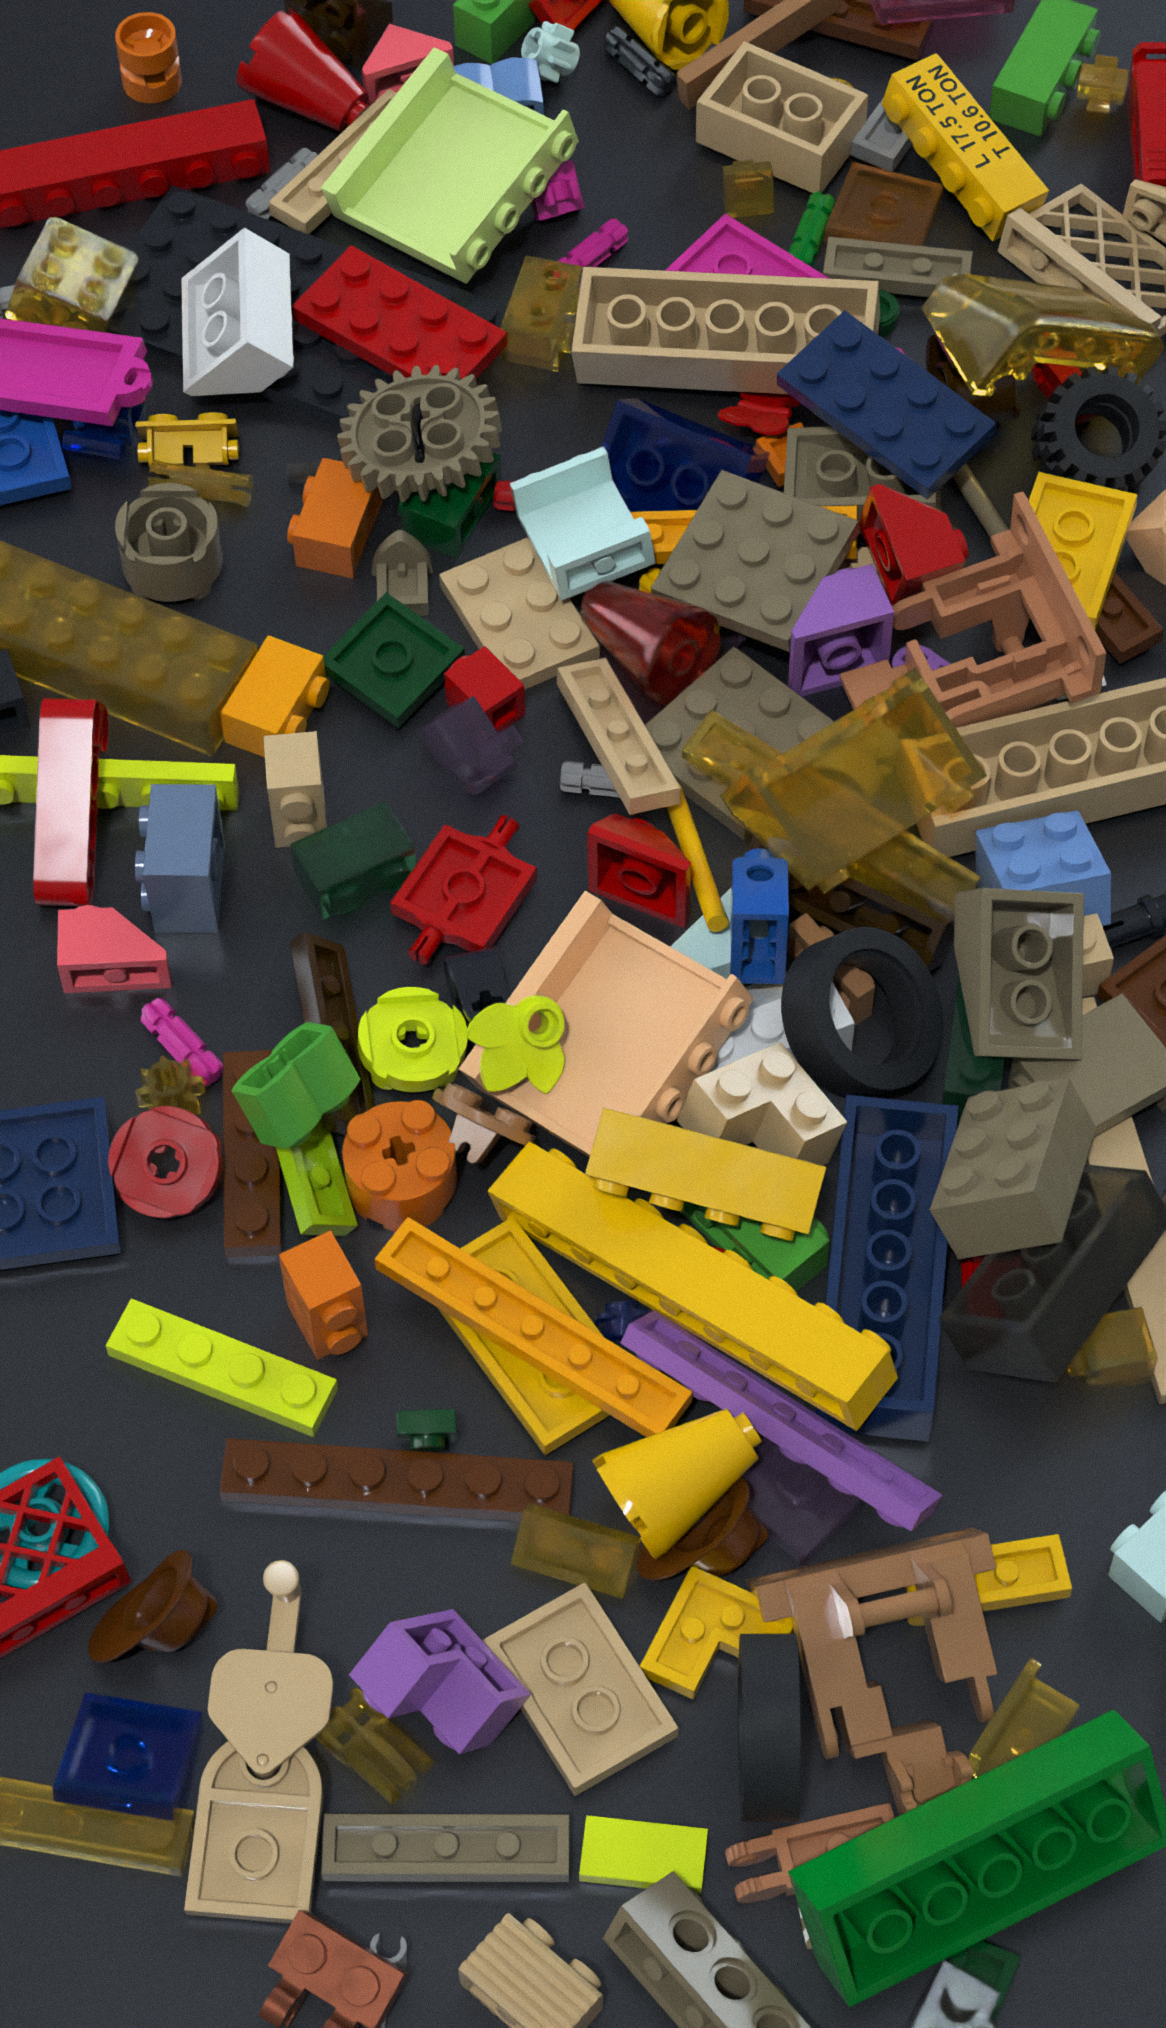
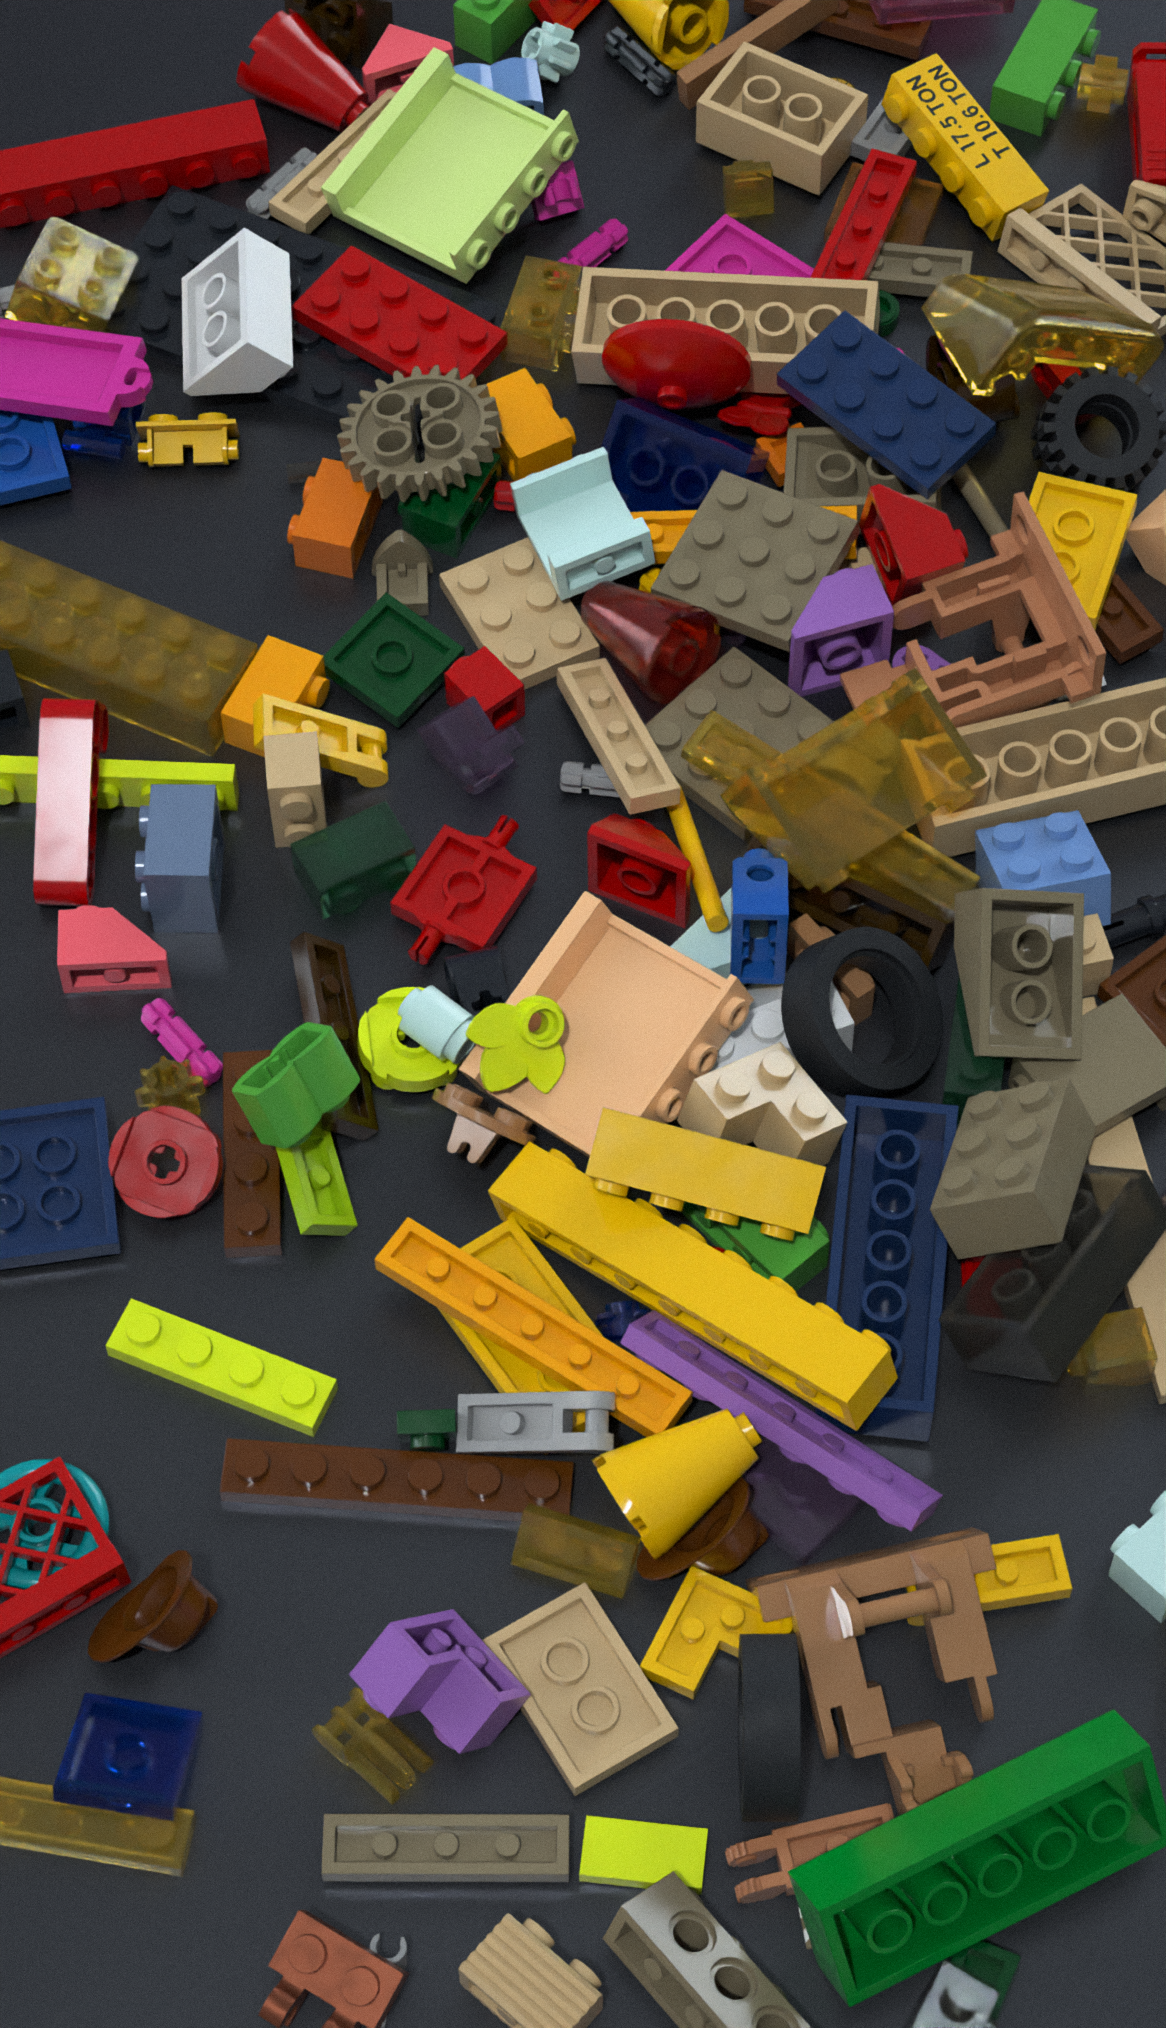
(148, 57): orange wheel -> none
(169, 543): dark tan brick -> none
(208, 482): clear yellow pin -> none
(251, 1834): tan plate -> none
(324, 1295): orange brick -> none
(342, 742): none -> yellow plate
(399, 1164): orange brick -> none
(436, 1023): none -> light aqua brick
(532, 430): none -> light orange brick
(533, 1422): none -> light grey plate
(676, 363): none -> red dish
(812, 227): green axle -> none
(866, 217): none -> red plate
(1023, 1721): clear yellow panel -> none

